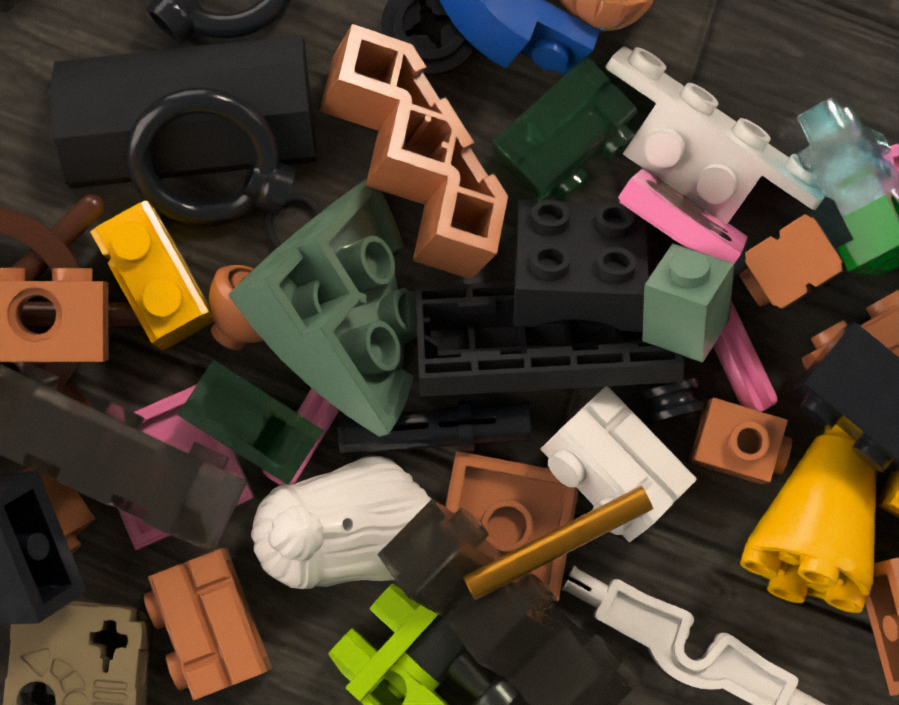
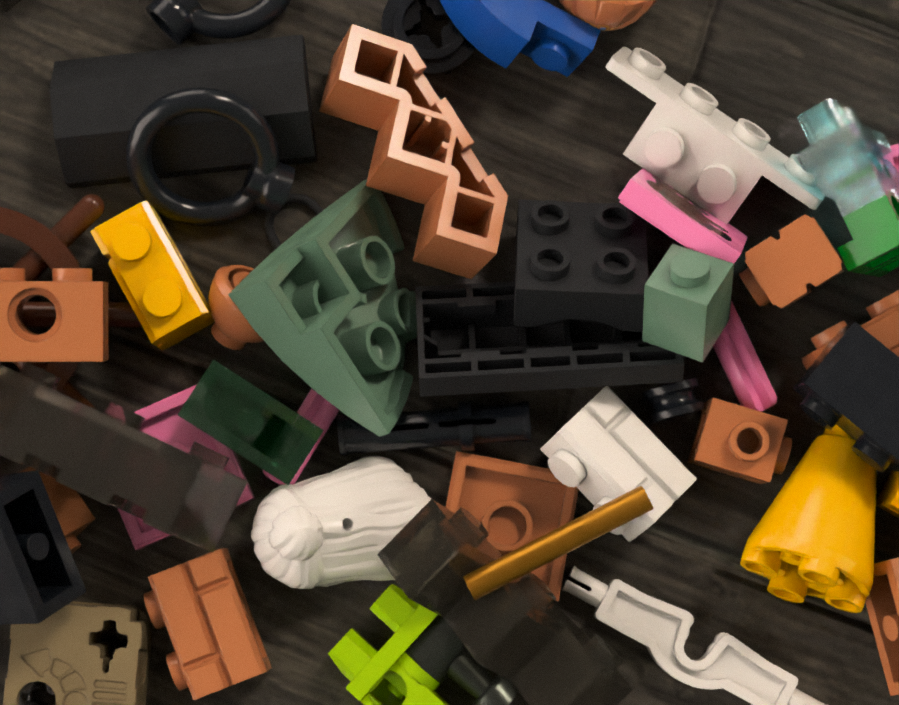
(566, 132): clear green brick -> none

